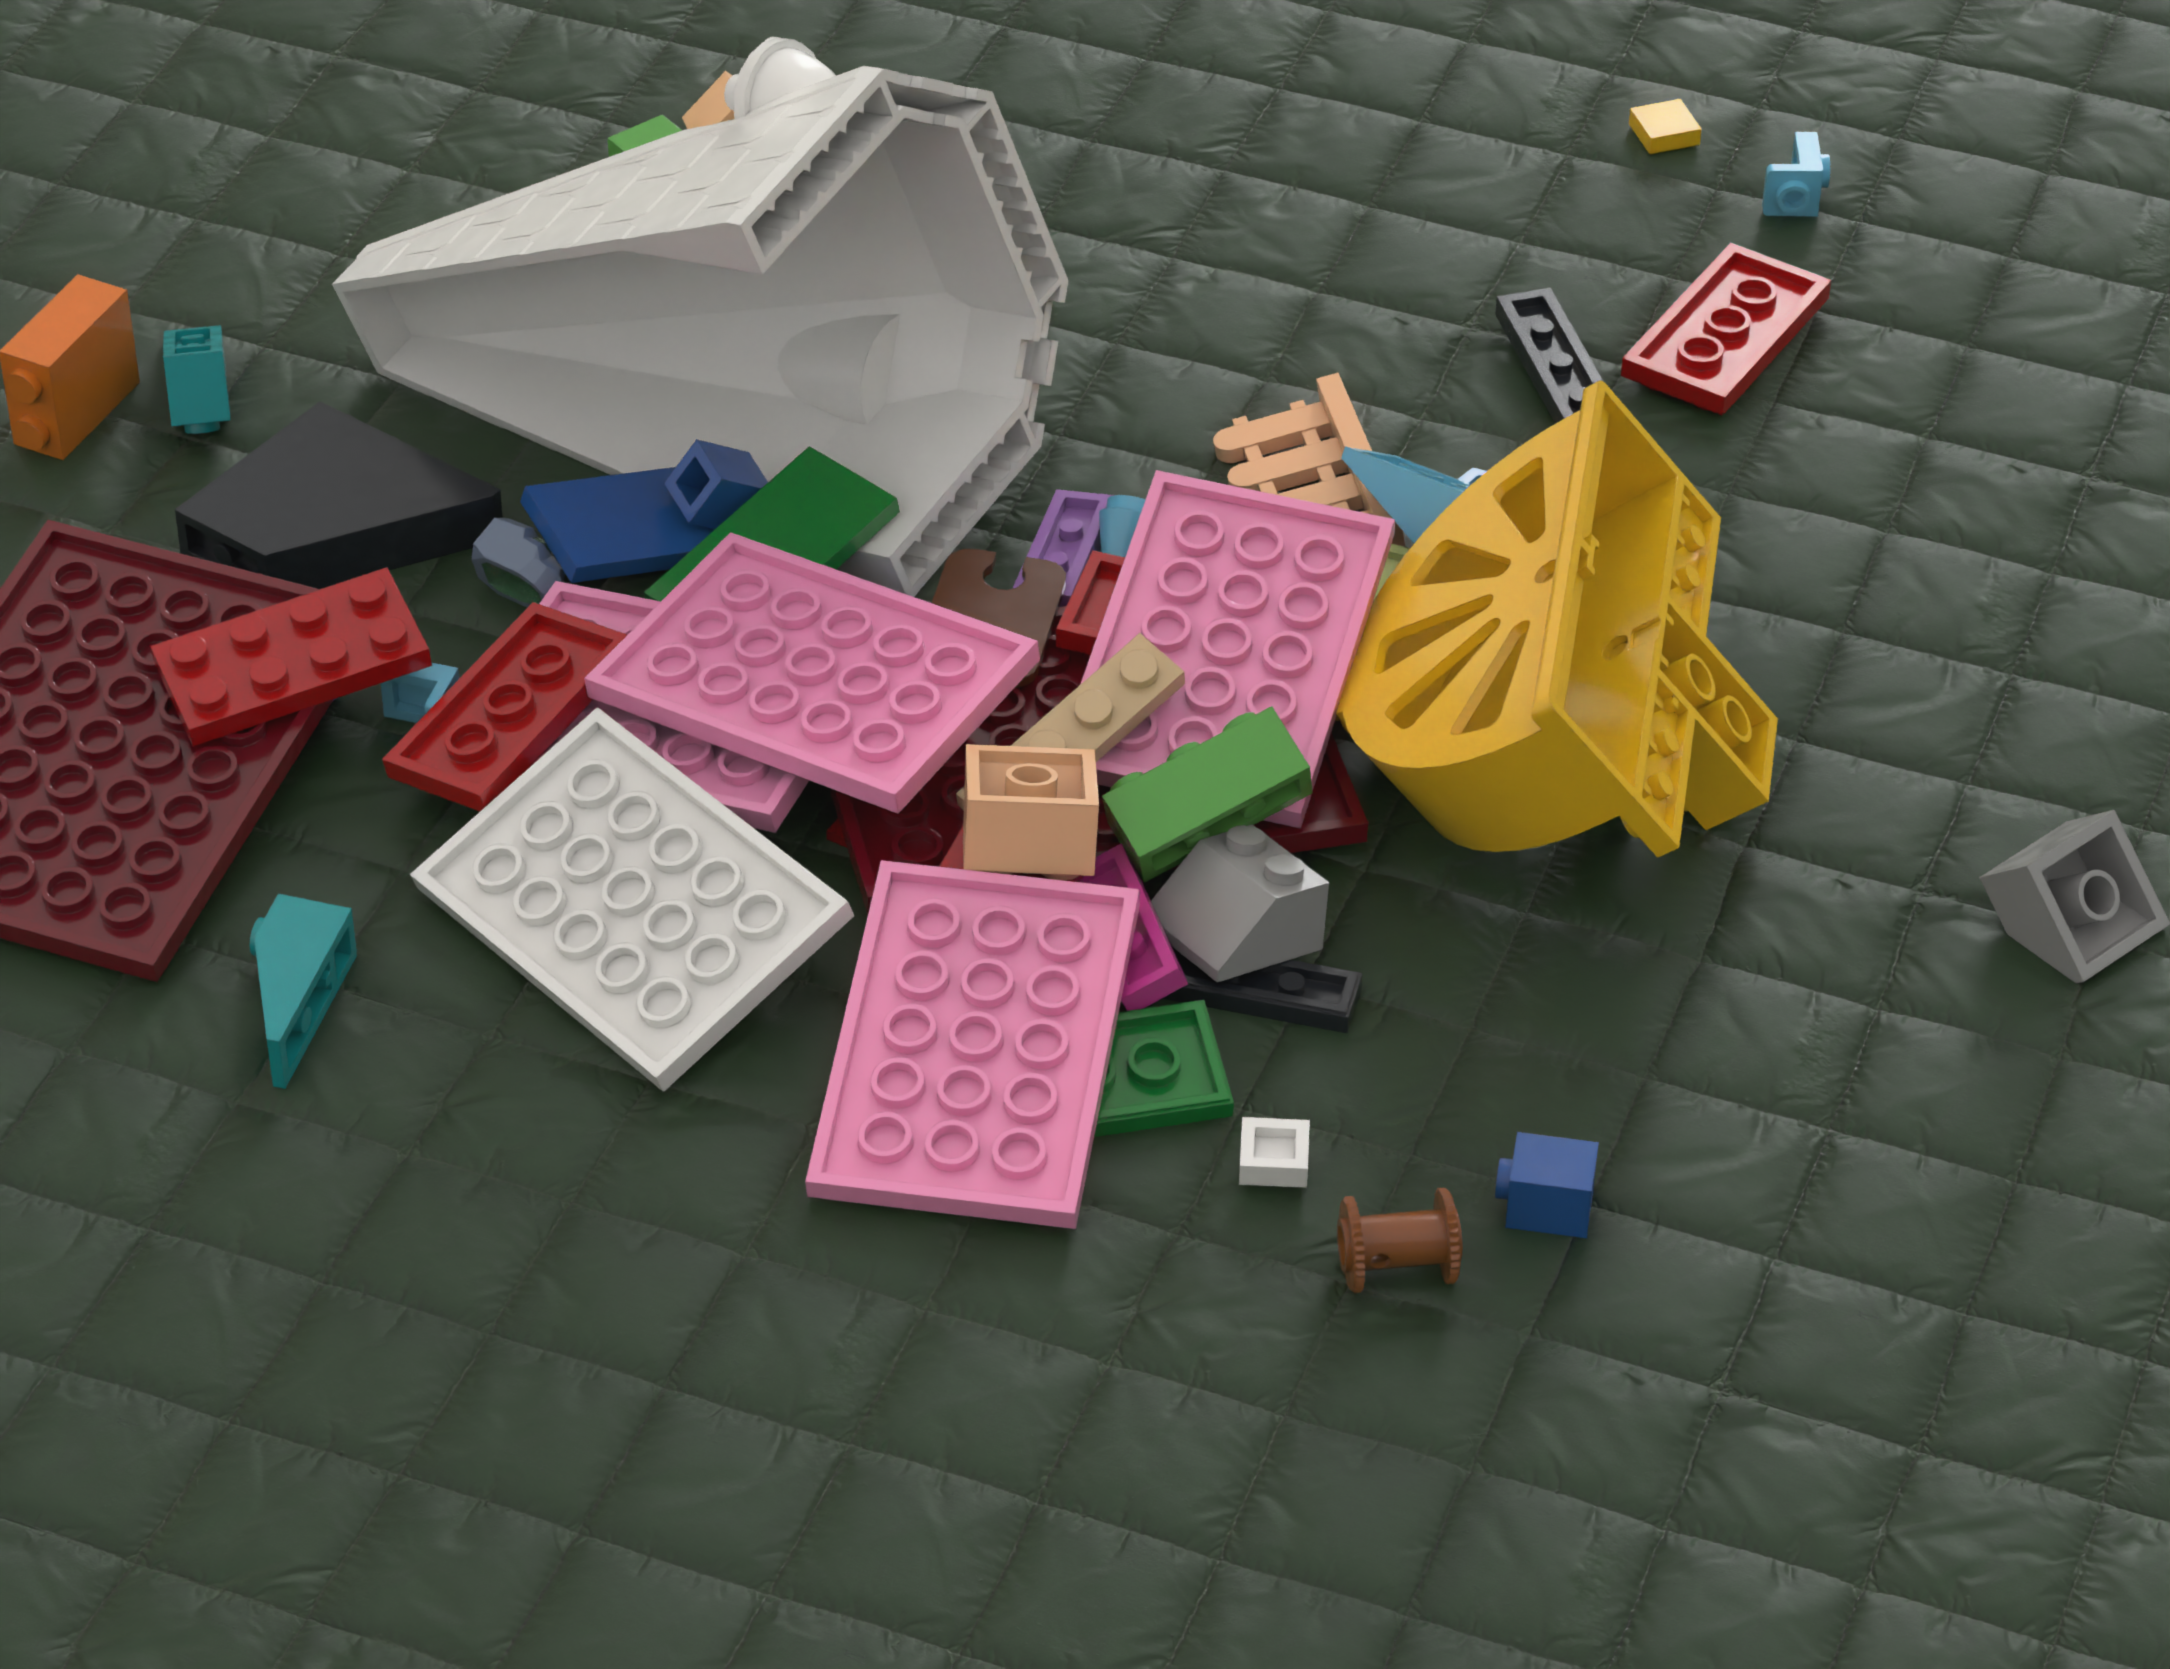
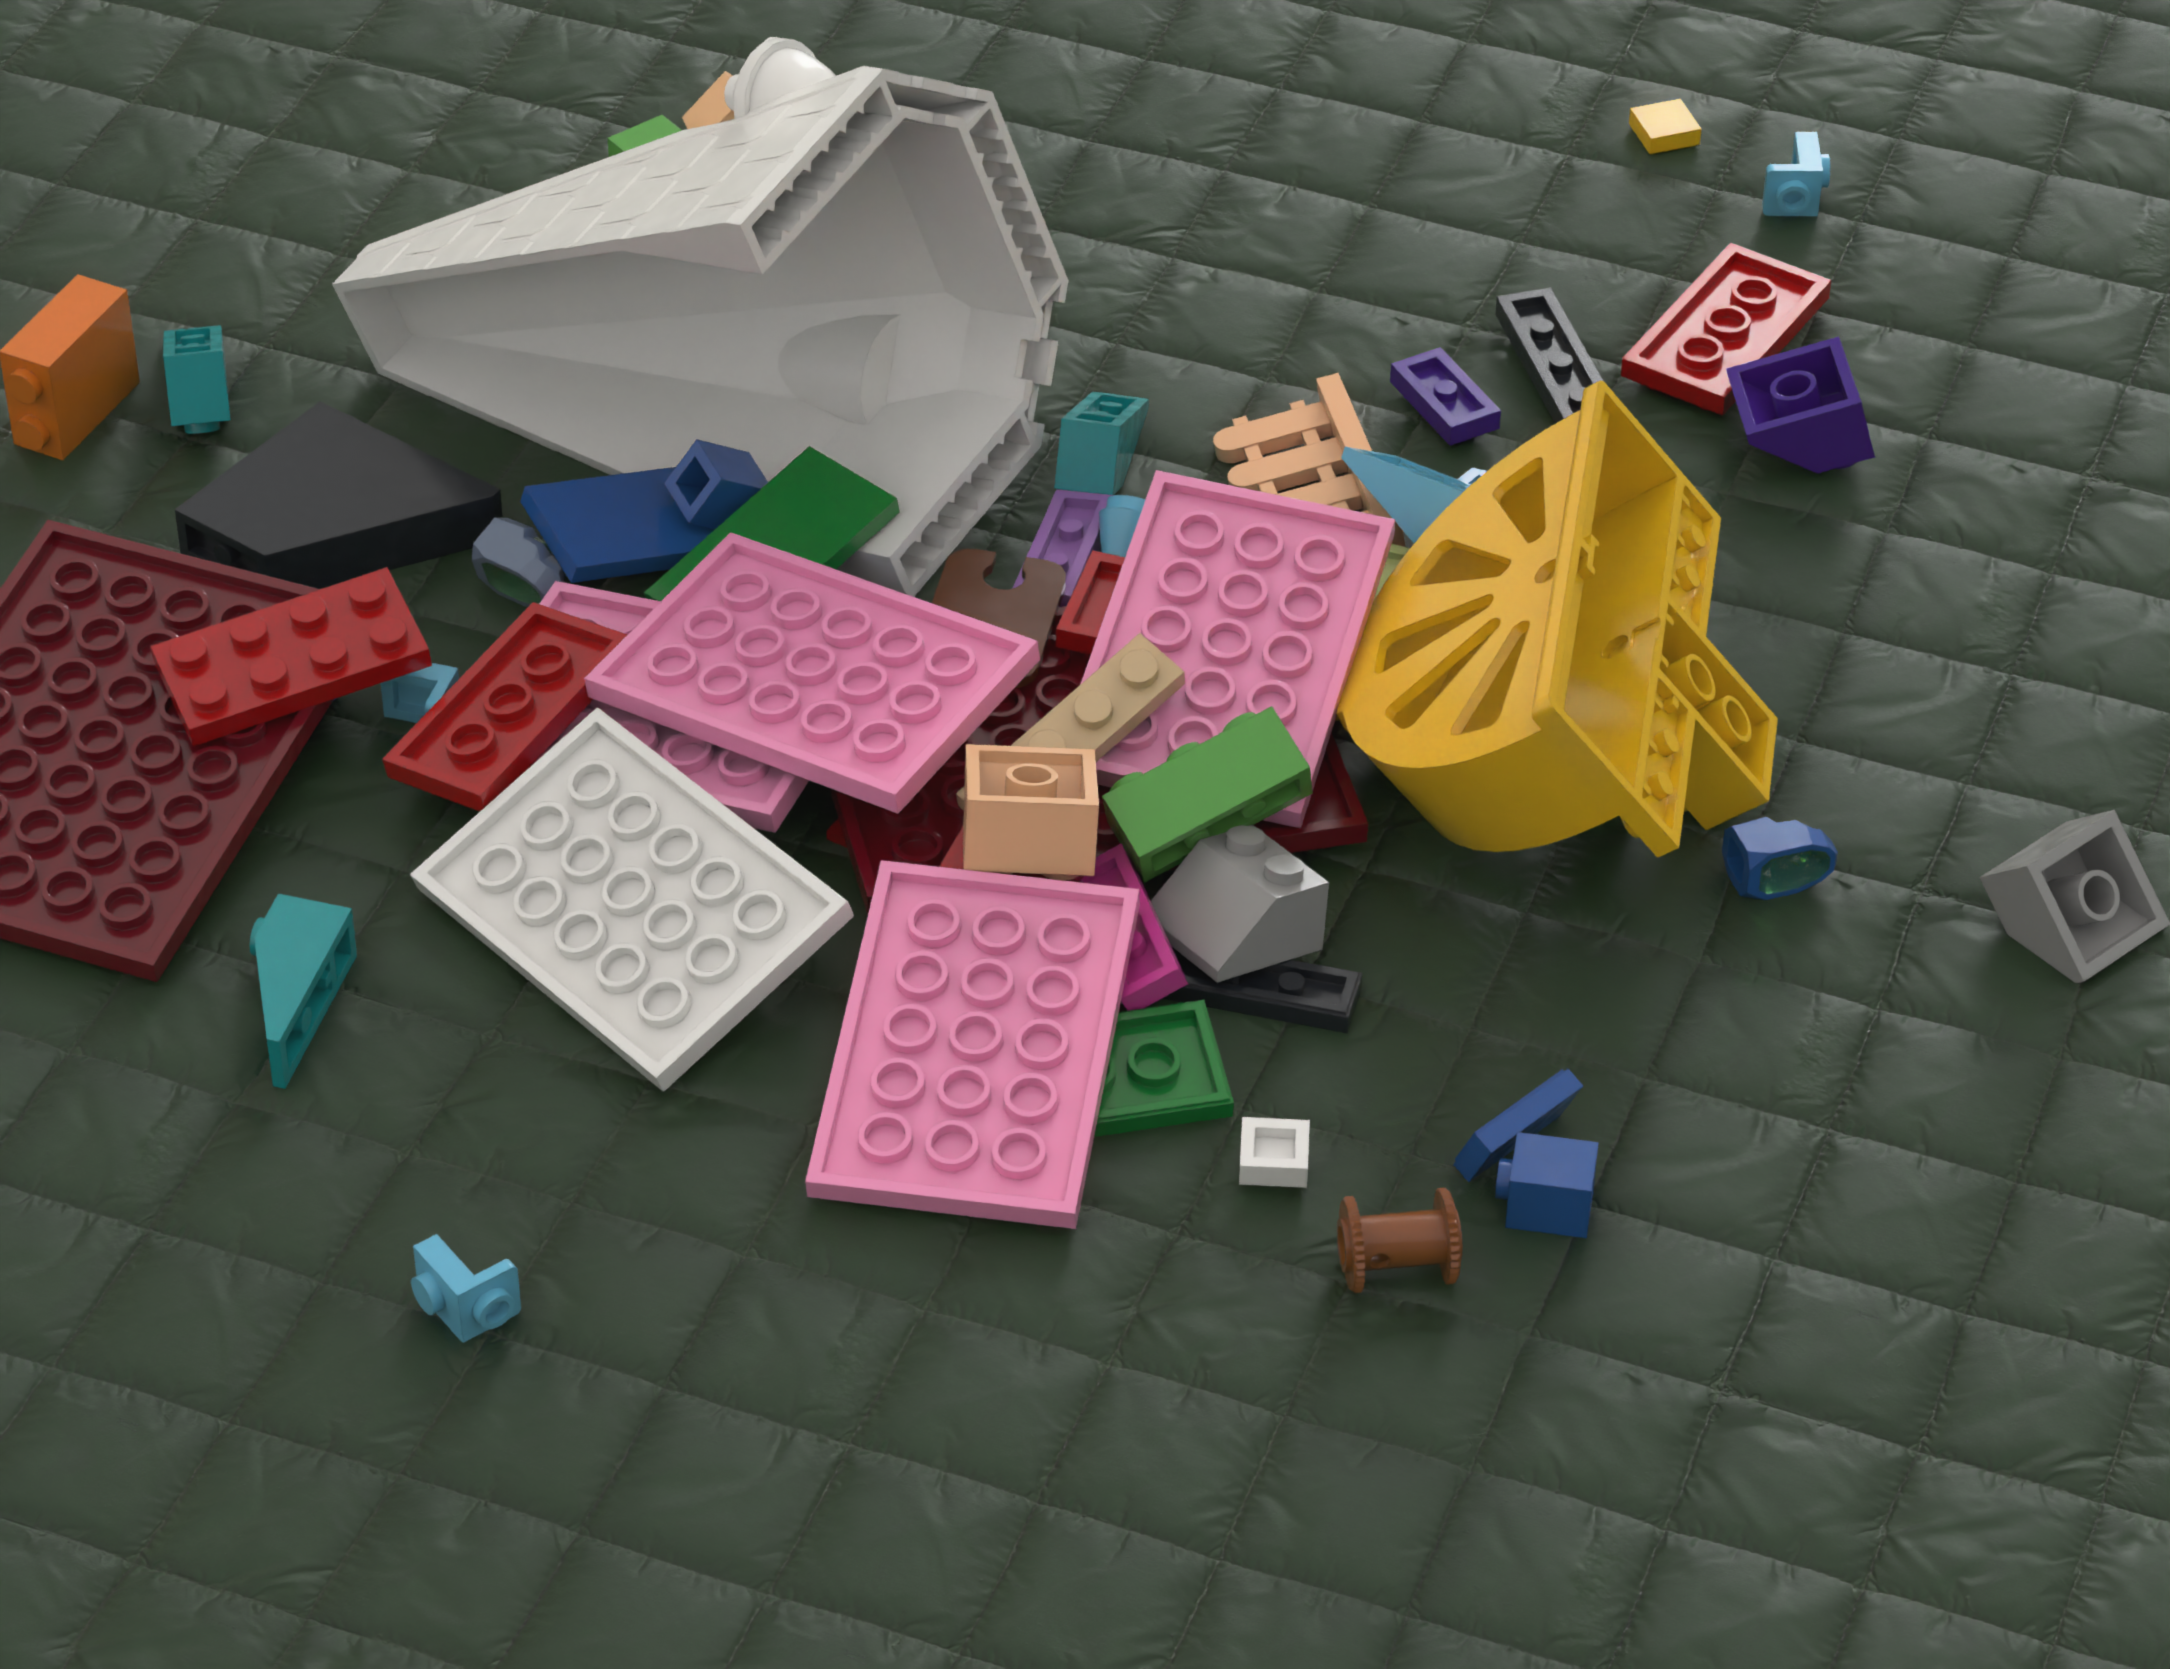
(461, 1299): none -> medium azure bracket
(1099, 442): none -> teal slope
(1445, 396): none -> dark purple plate
(1525, 1116): none -> blue tile
(1776, 858): none -> blue rock
(1803, 407): none -> dark purple slope

